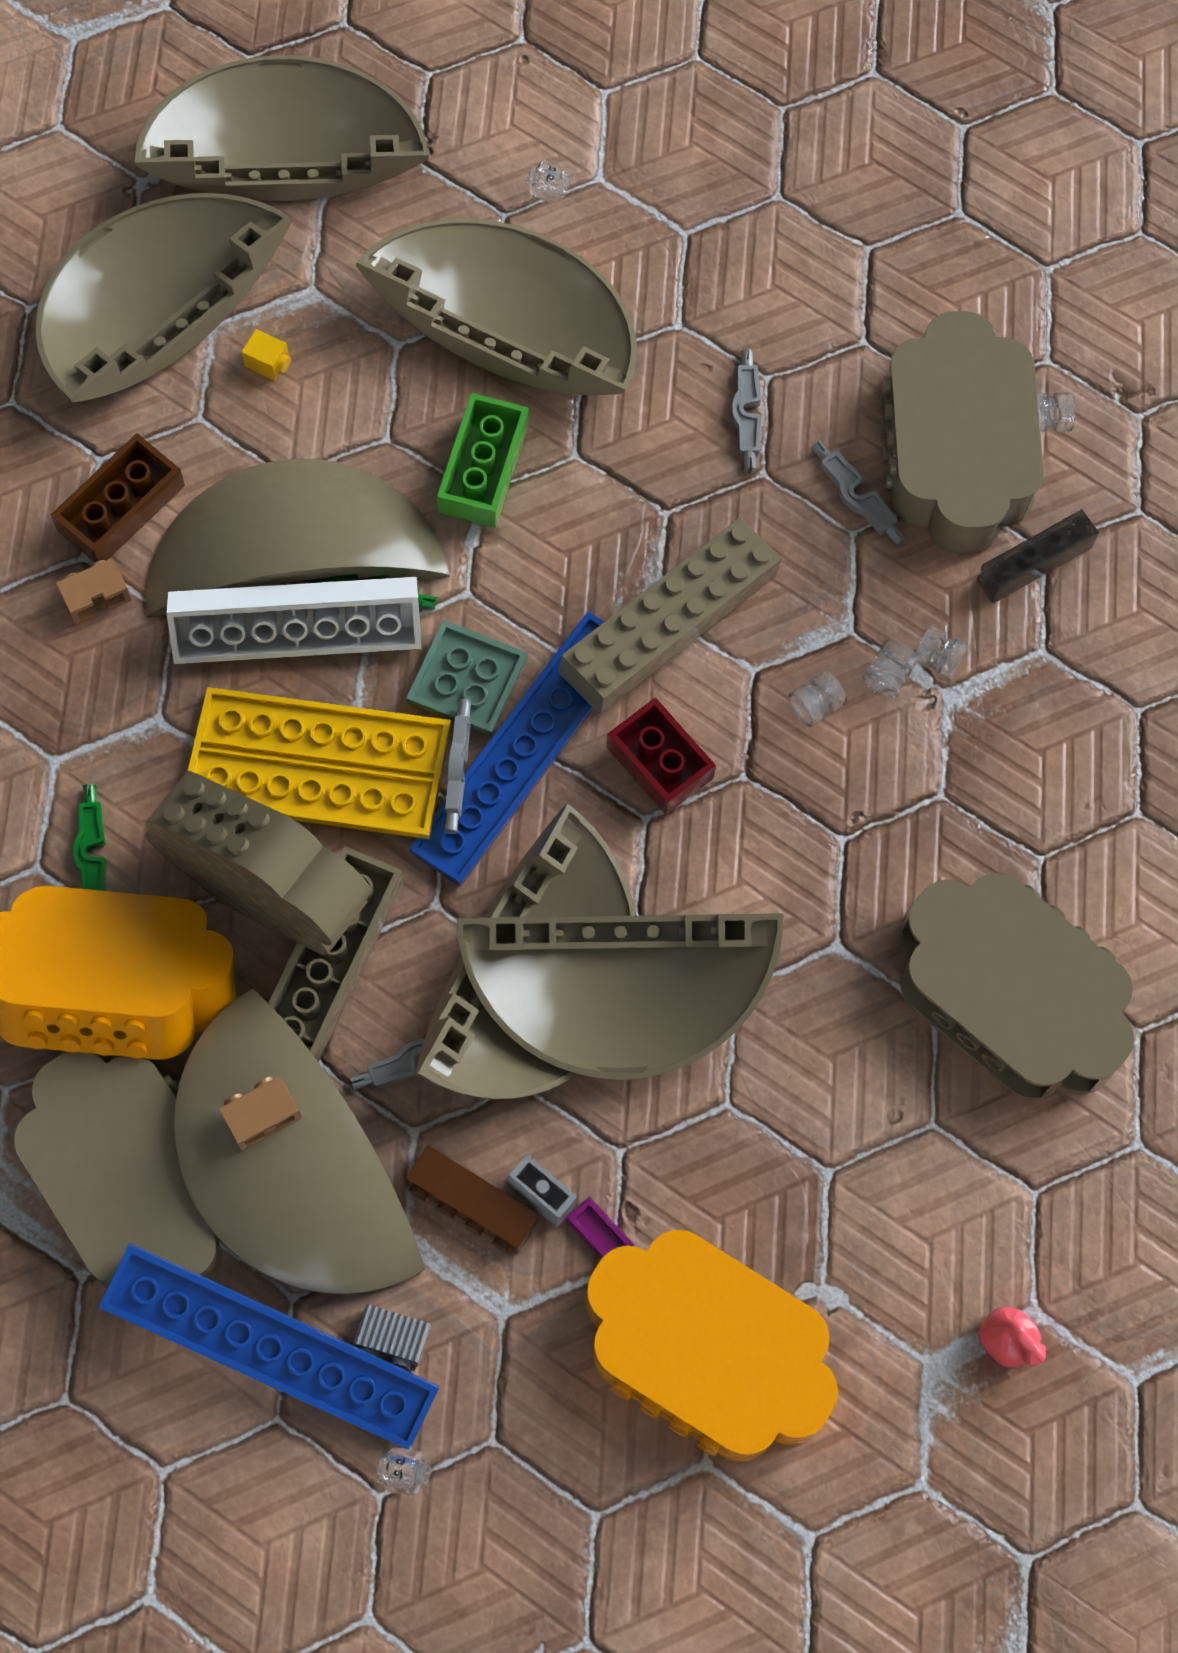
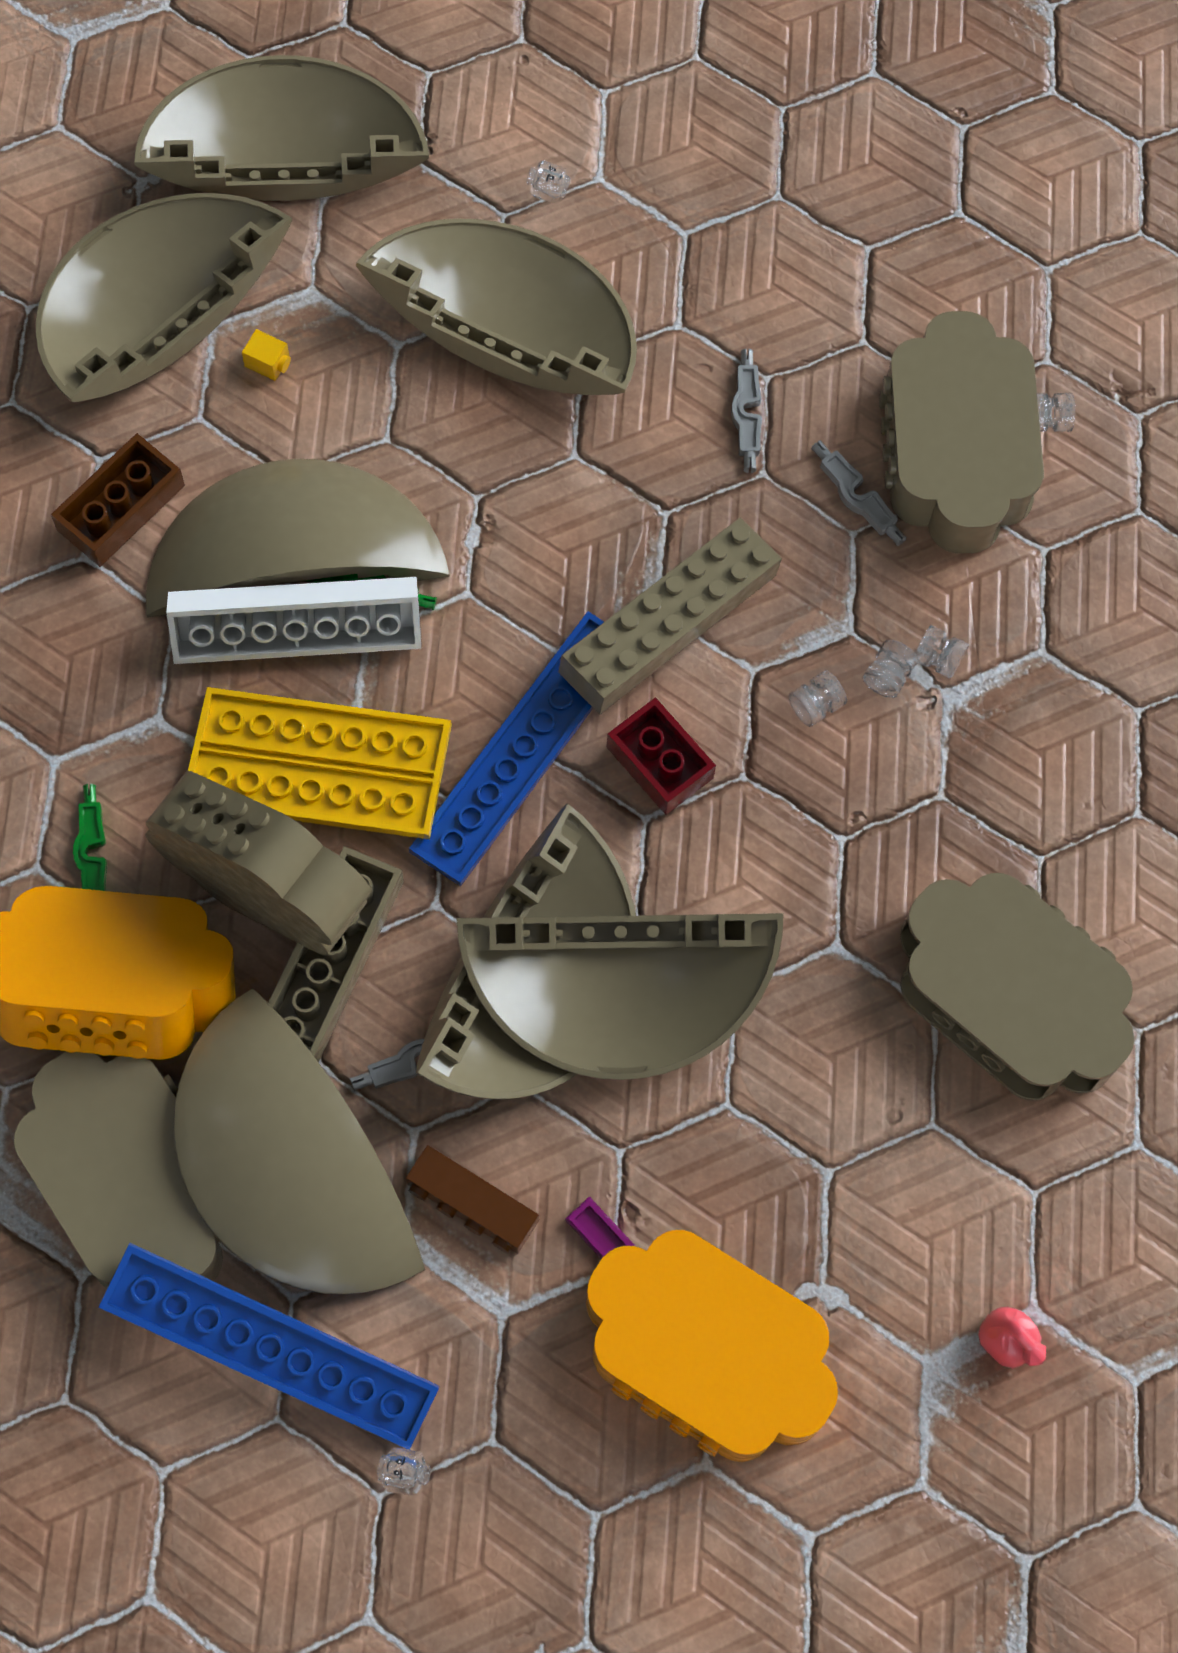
(92, 590): medium nougat brick -> none
(260, 1112): medium nougat brick -> none
(392, 1336): light grey brick -> none
(457, 758): light grey piece -> none
(470, 668): sand green plate -> none
(483, 460): bright green brick -> none
(541, 1190): light grey brick -> none
(1037, 556): clear smoke brick -> none

